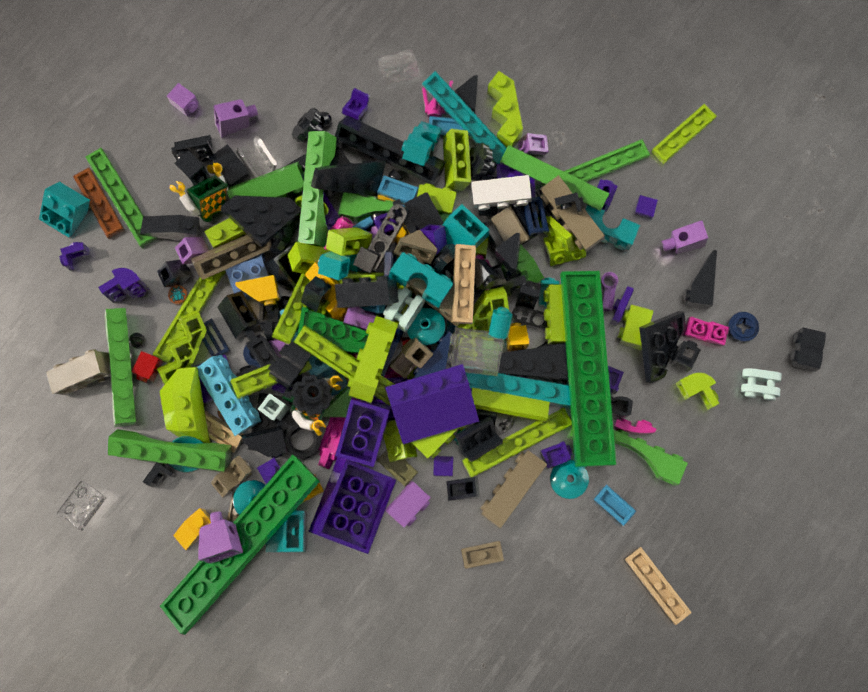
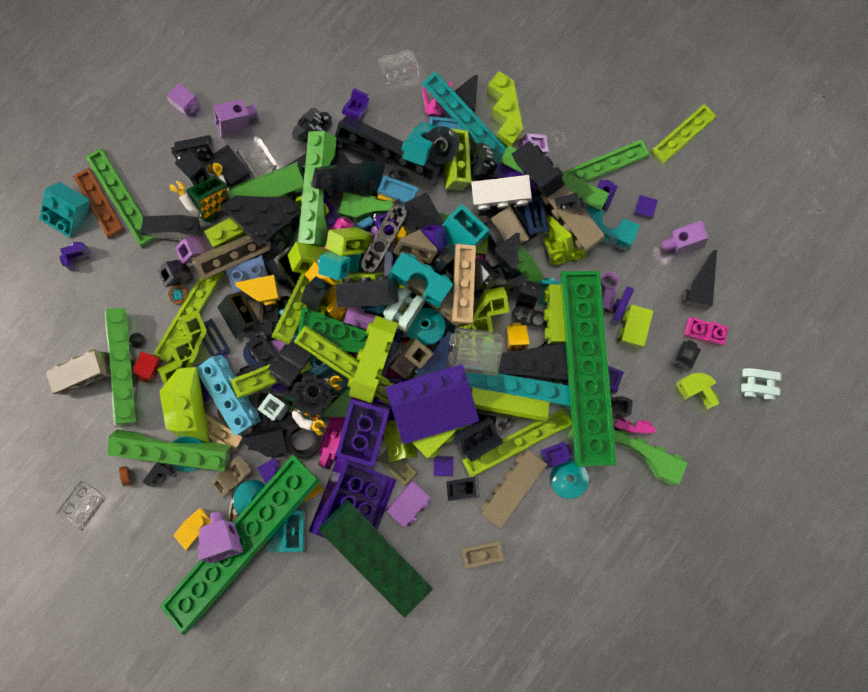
(123, 283): dark purple brick -> none
(125, 476): none -> dark orange tile
(366, 259): black tile -> none
(375, 558): none -> dark green brick
(439, 136): none -> black dish
(442, 198): lime brick -> none
(500, 323): teal brick -> none
(539, 168): none -> black brick
(615, 505): dark azure tile -> none
(657, 586): tan plate -> none
(660, 344): black plate -> none
(749, 321): dark blue gear -> none
(808, 349): black brick -> none

